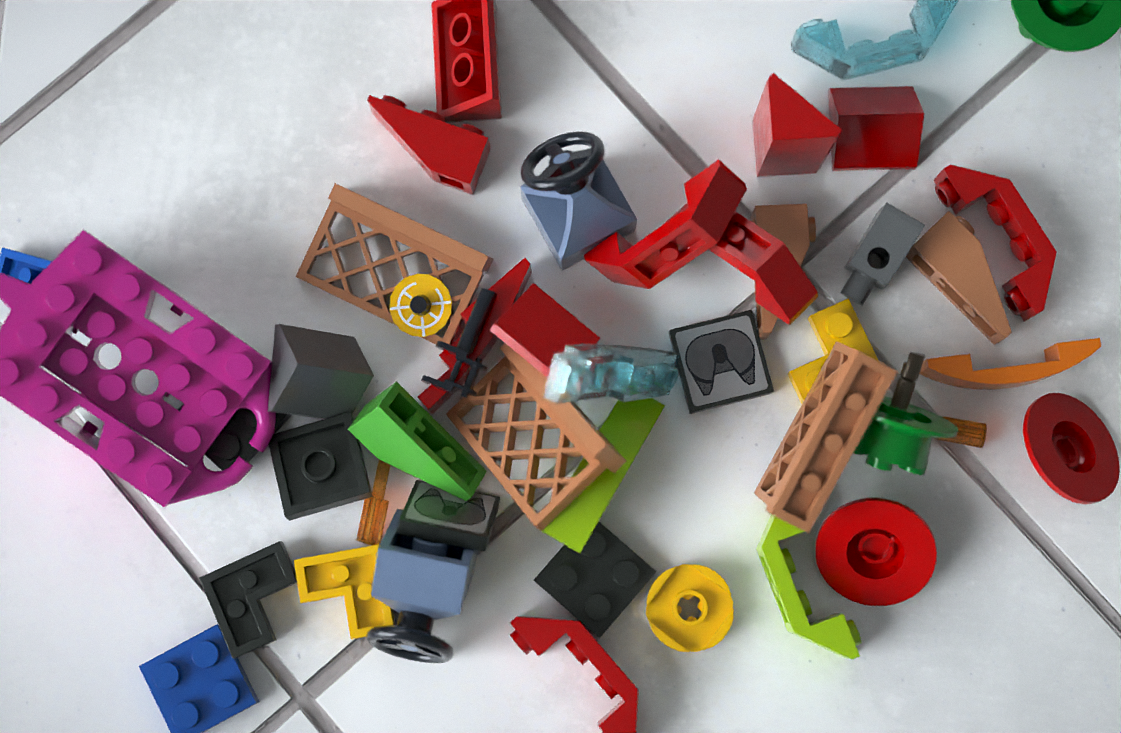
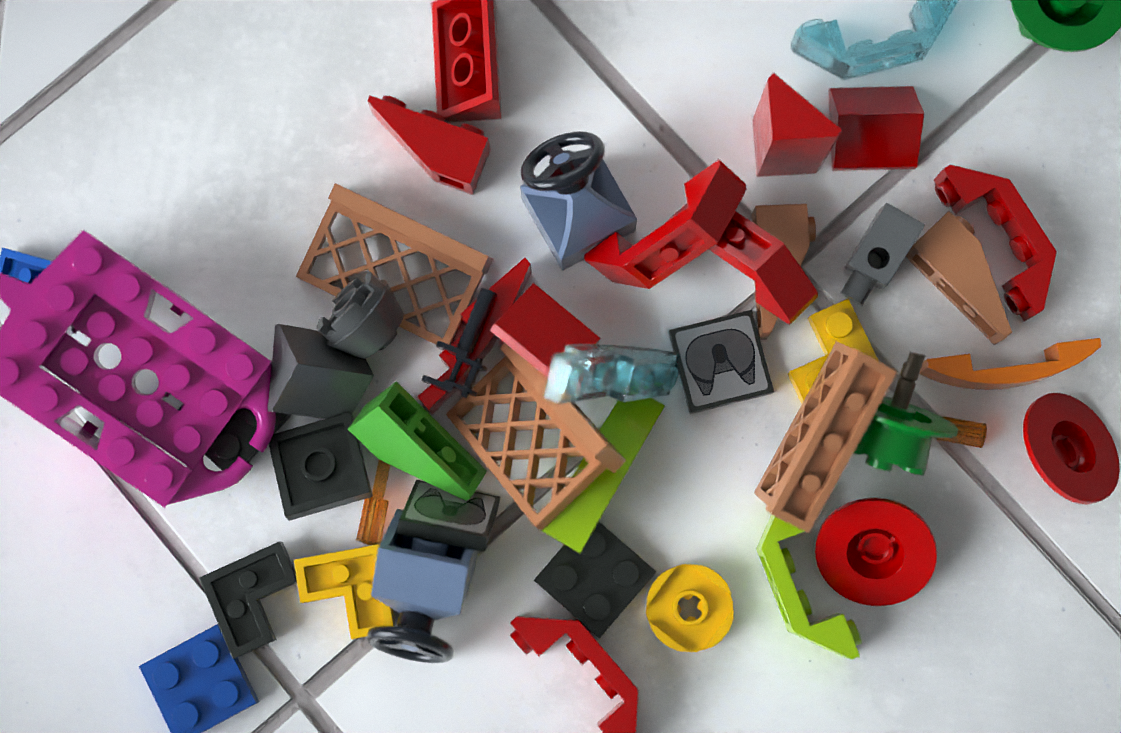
(362, 318): none -> dark grey cone
(420, 305): yellow piece -> none

